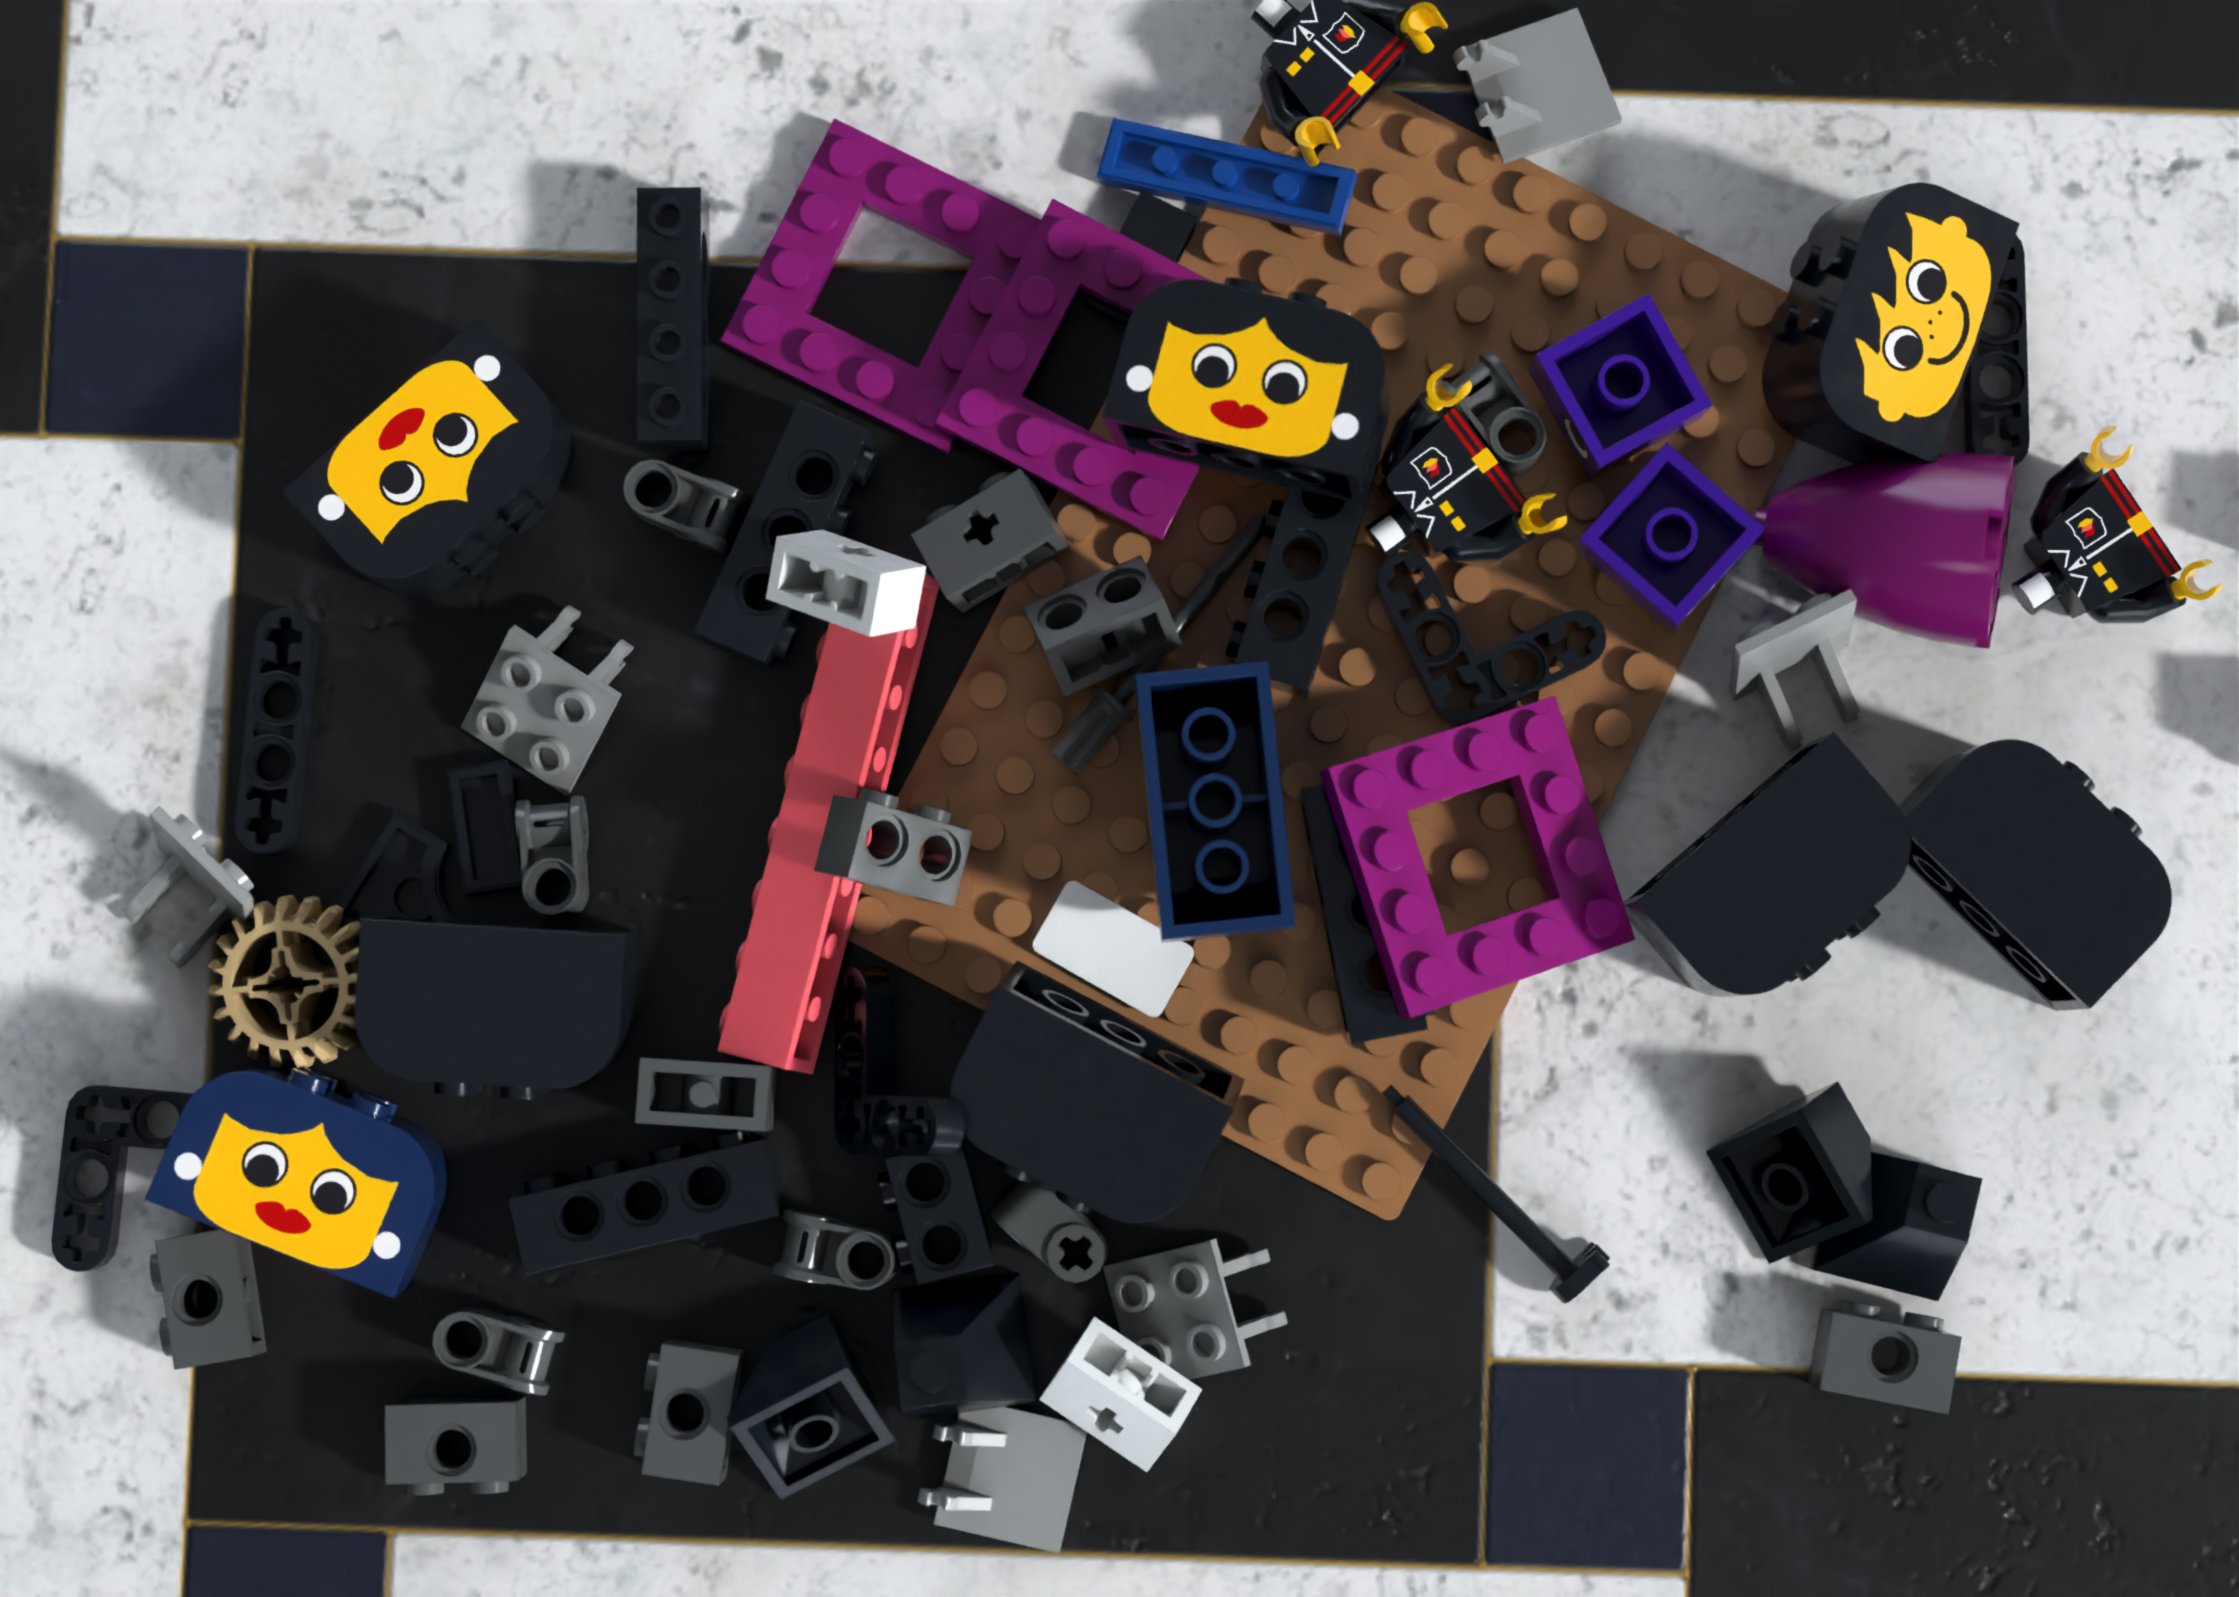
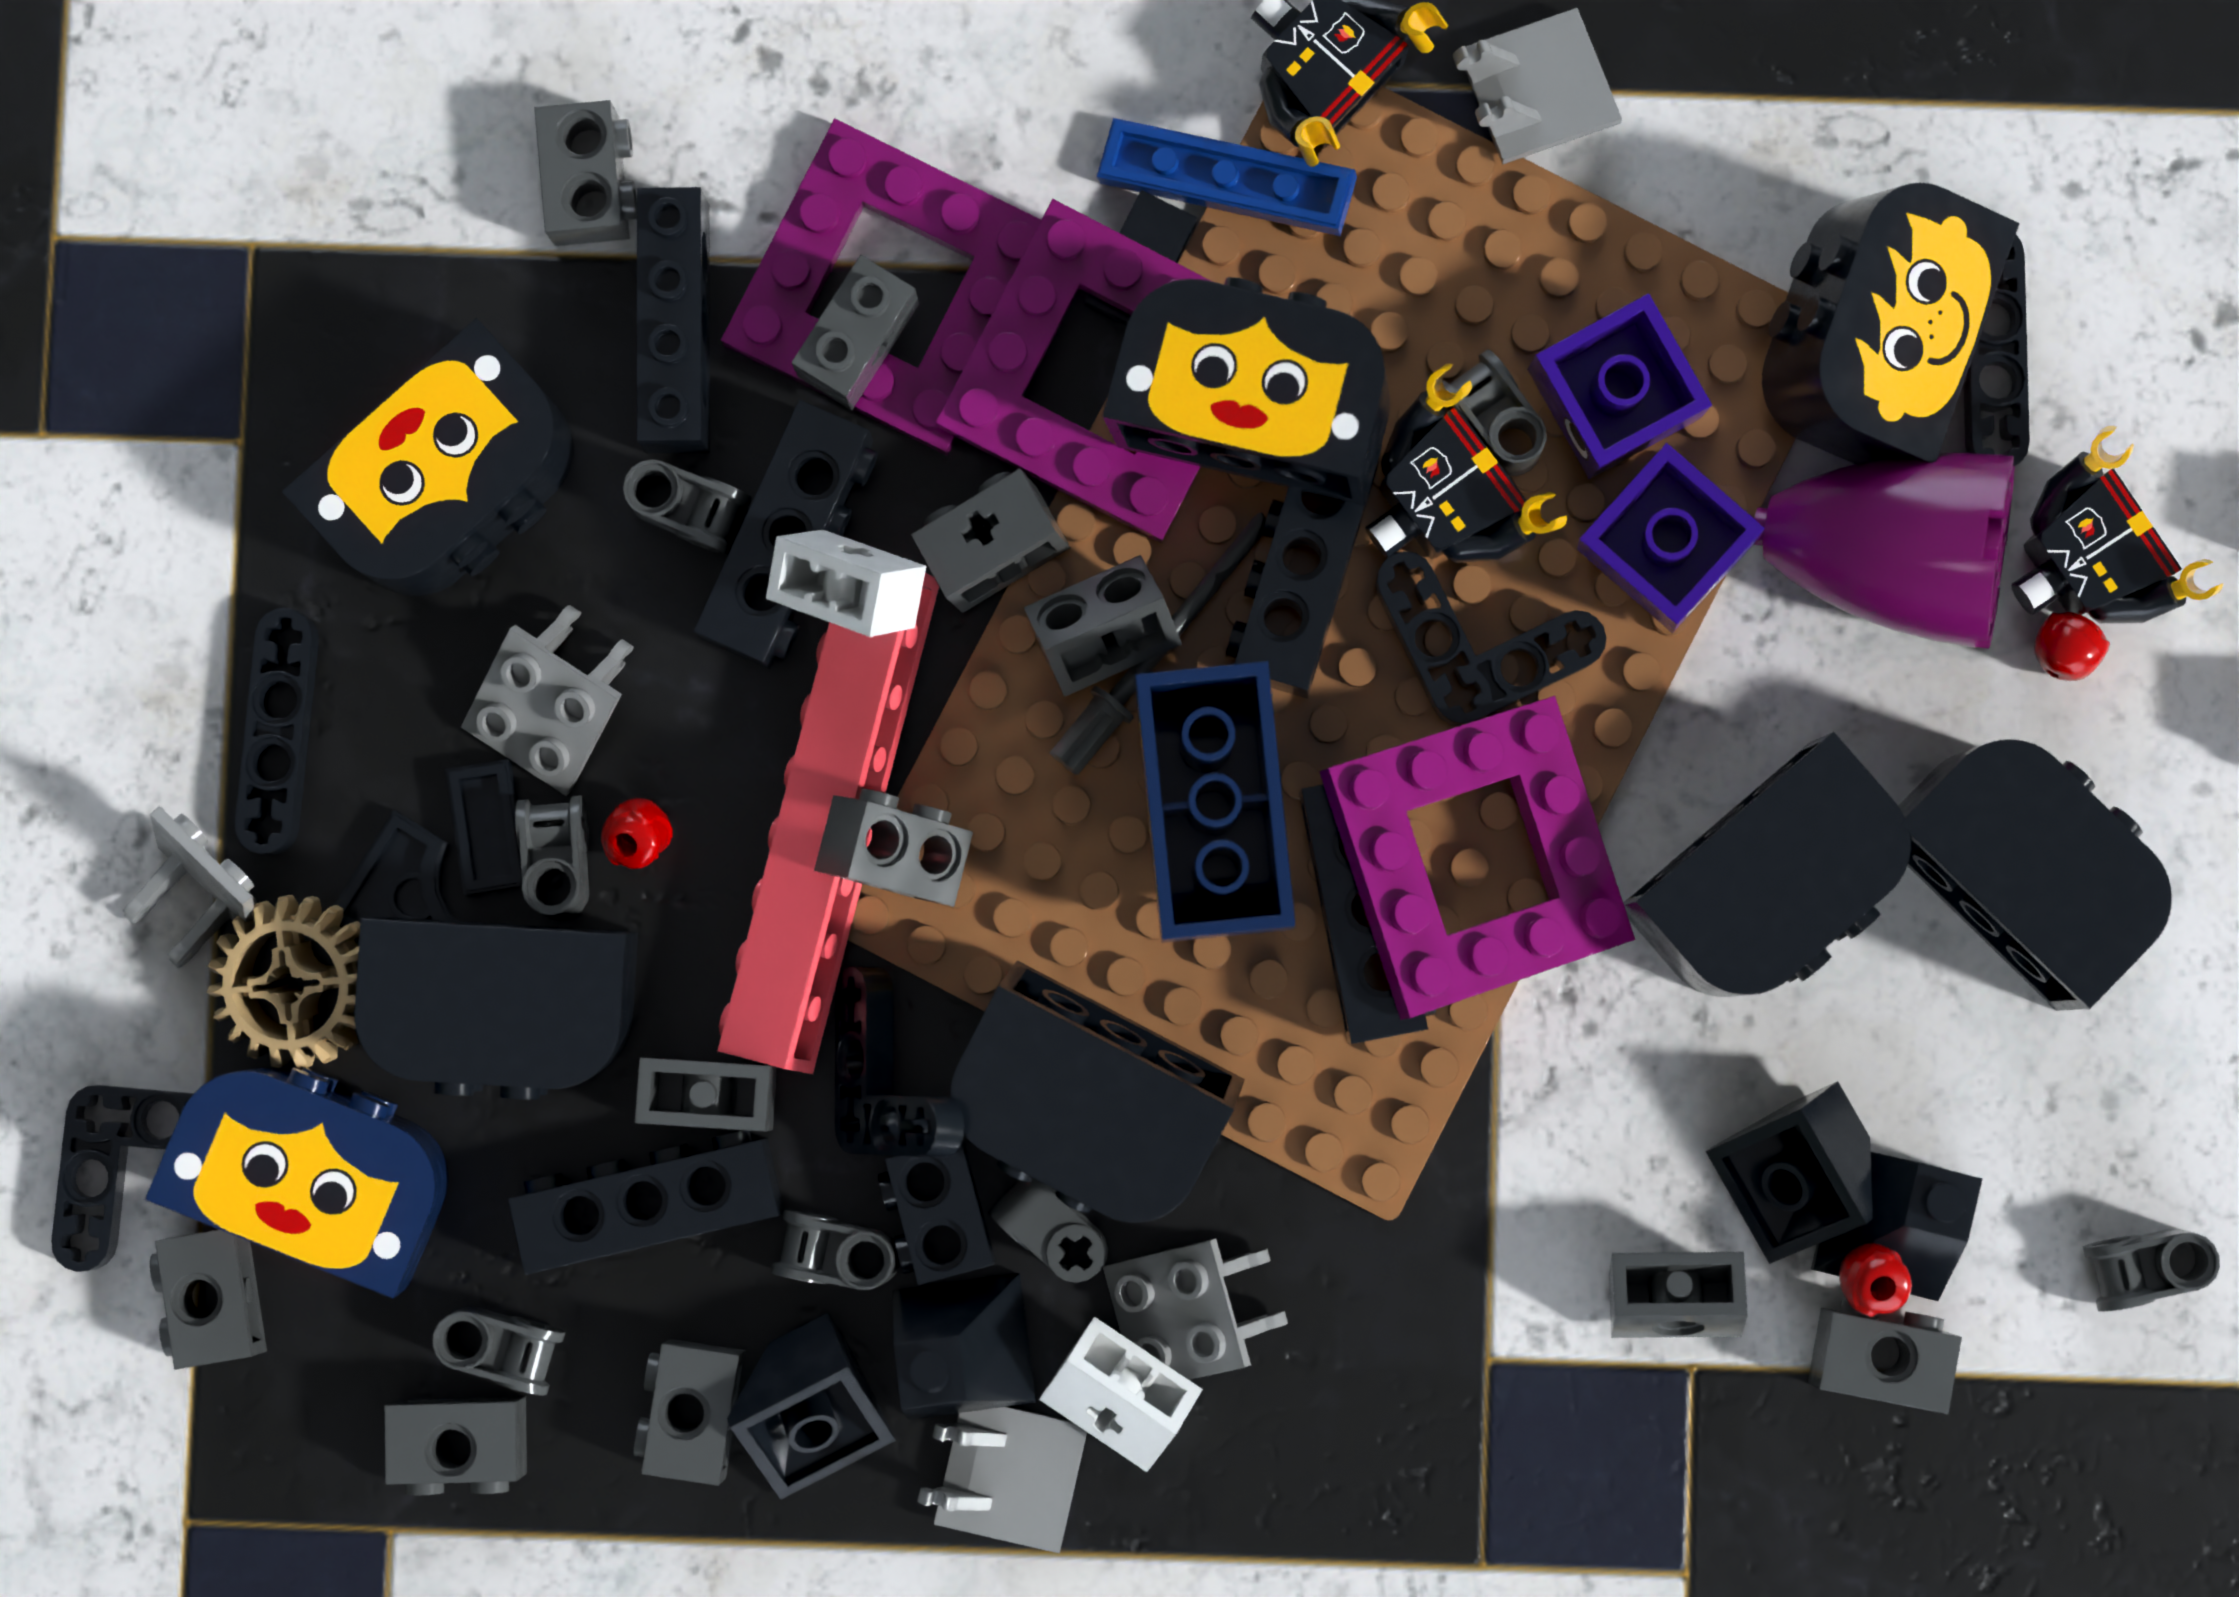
(571, 175): none -> dark grey brick
(636, 833): none -> red piece
(856, 332): none -> dark grey brick
(1112, 949): white sticker -> none
(1571, 1275): black piece -> none
(1677, 1294): none -> dark grey brick
(1815, 633): light grey plate -> none
(1874, 1280): none -> red piece
(2070, 646): none -> red piece
(2138, 1267): none -> dark grey piece

